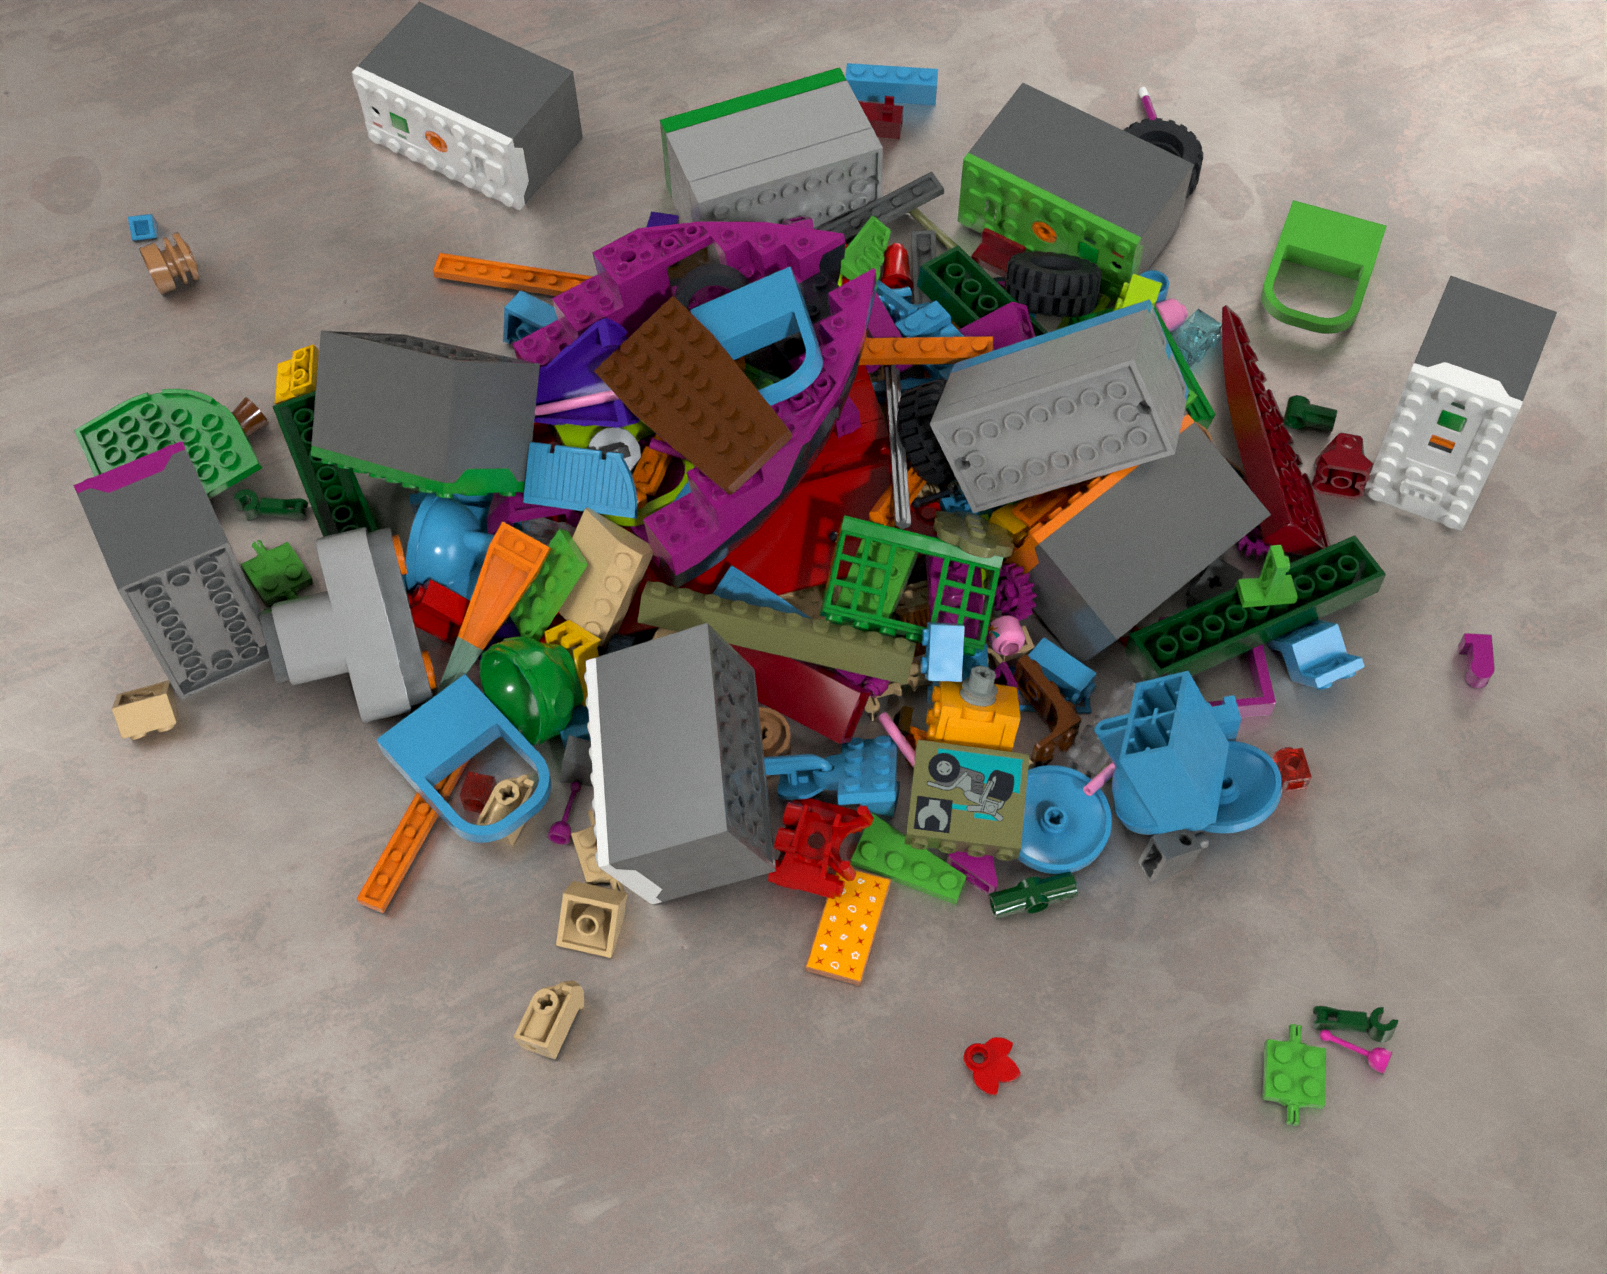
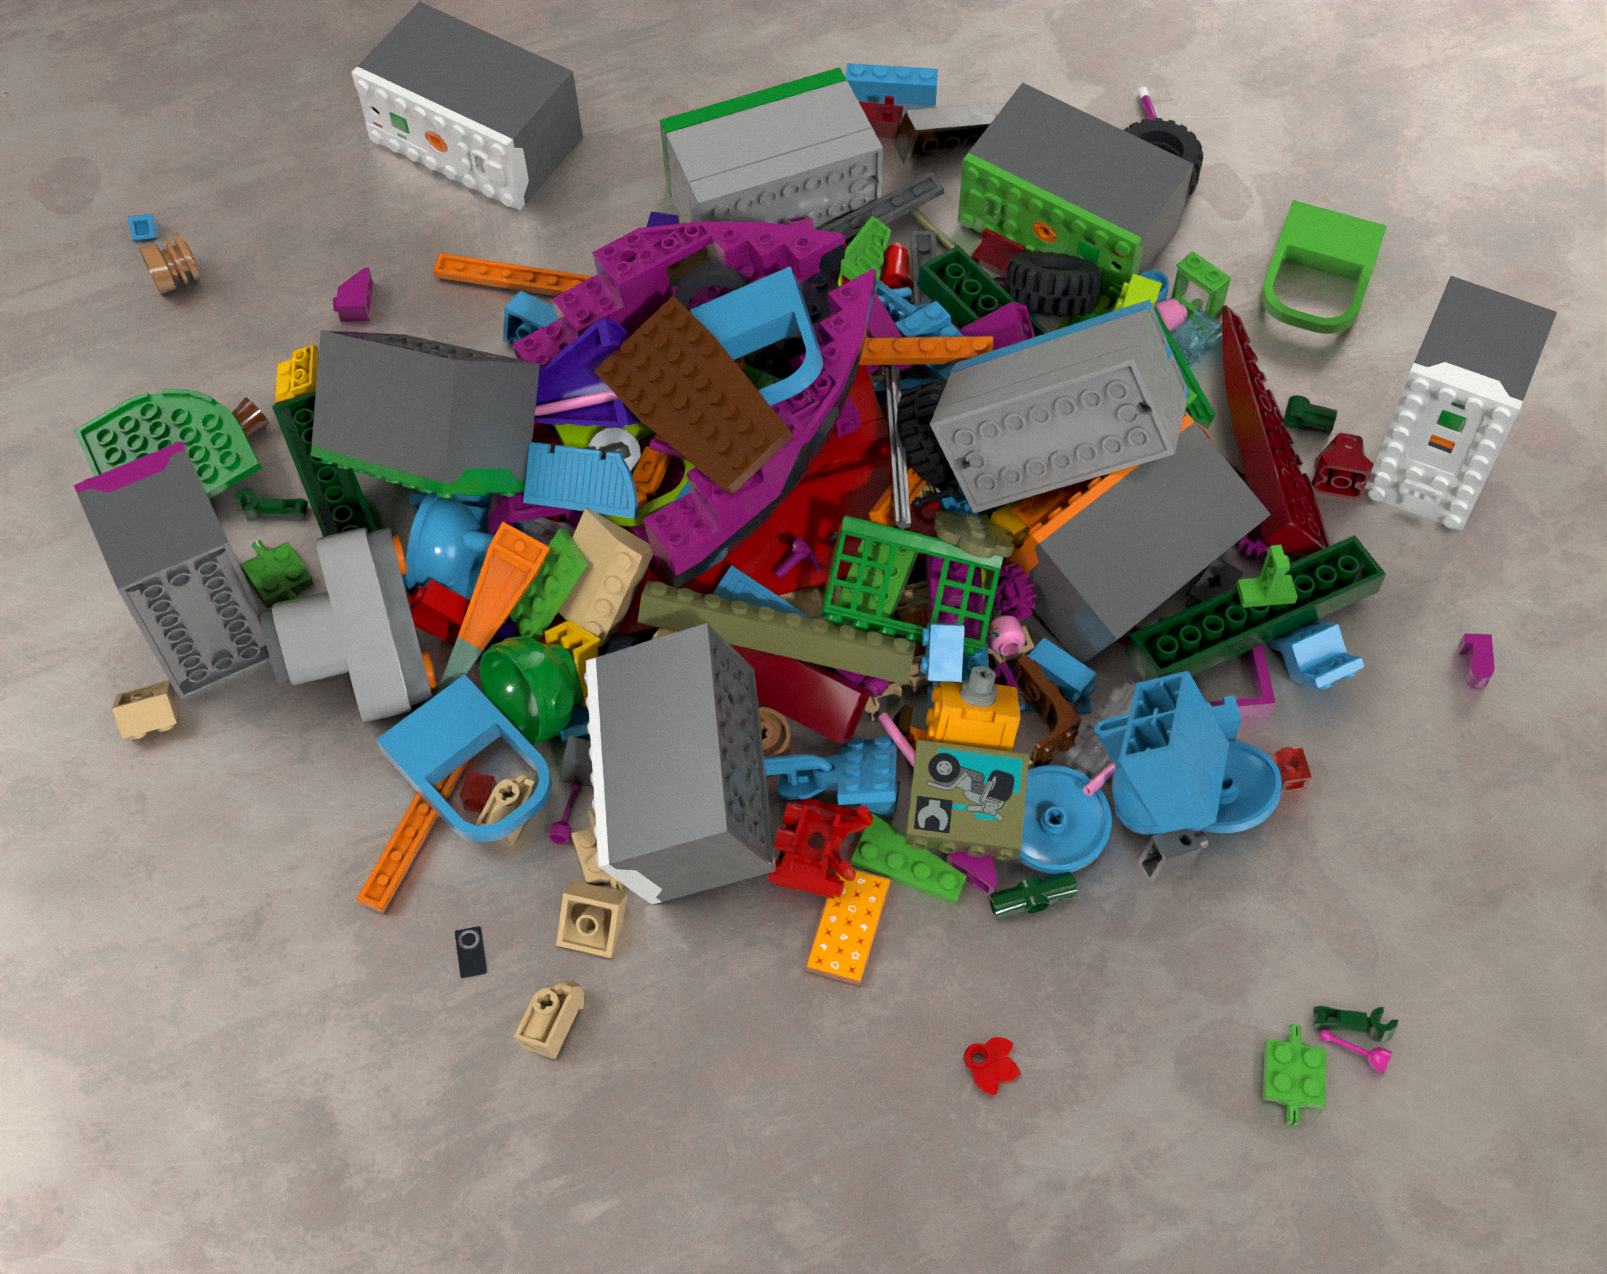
(355, 297): none -> magenta slope
(470, 952): none -> black sticker
(800, 551): none -> magenta plant
(941, 129): none -> dark brown wedge
(1200, 286): none -> bright green window

